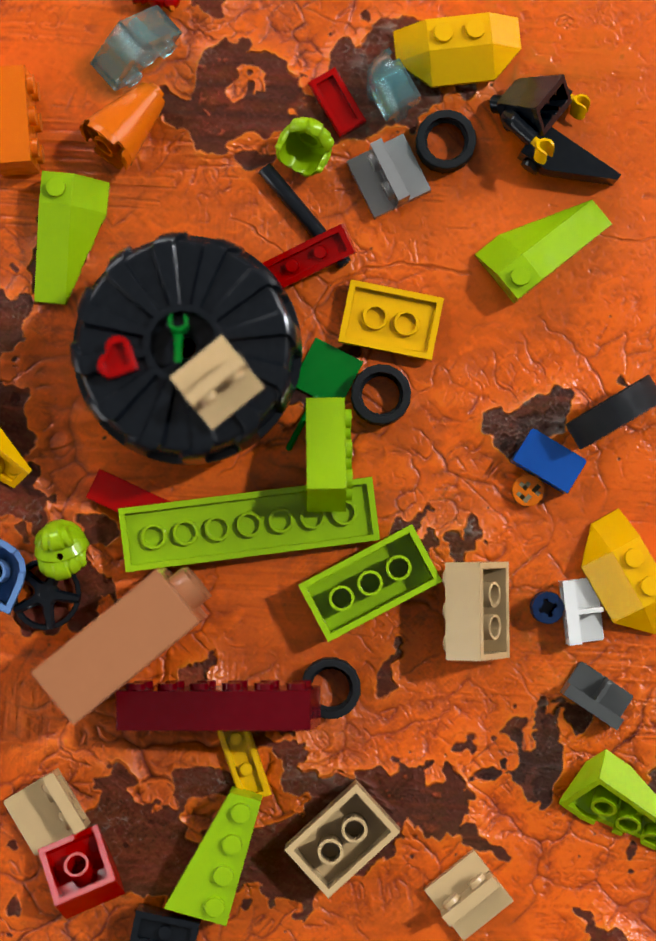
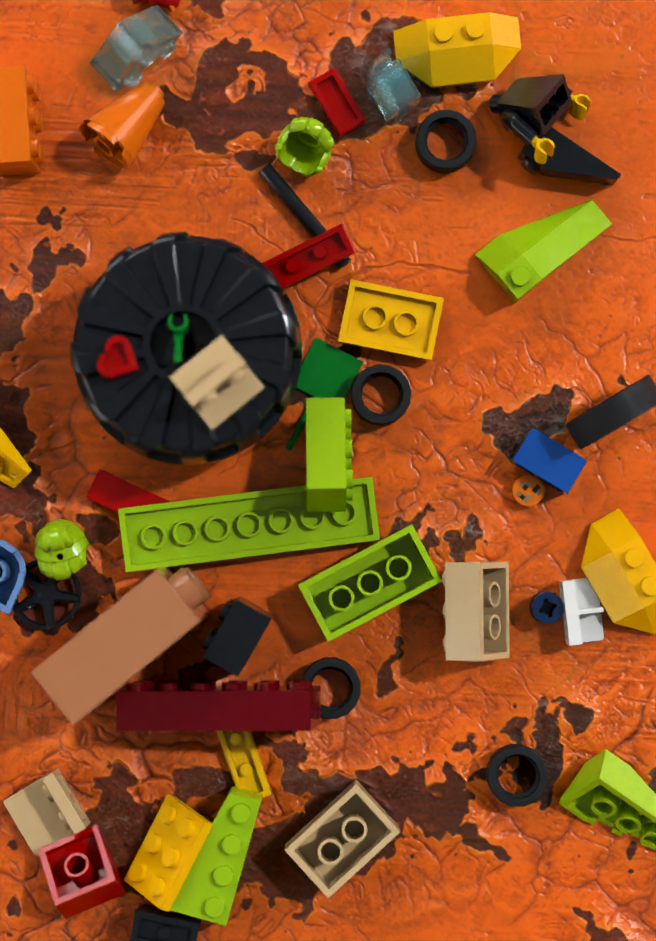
(68, 223): lime wedge -> none
(168, 852): none -> yellow plate
(237, 636): none -> black brick
(388, 175): light grey bracket -> none
(468, 894): tan bracket -> none
(539, 784): none -> black tyre
(597, 694): dark grey panel -> none

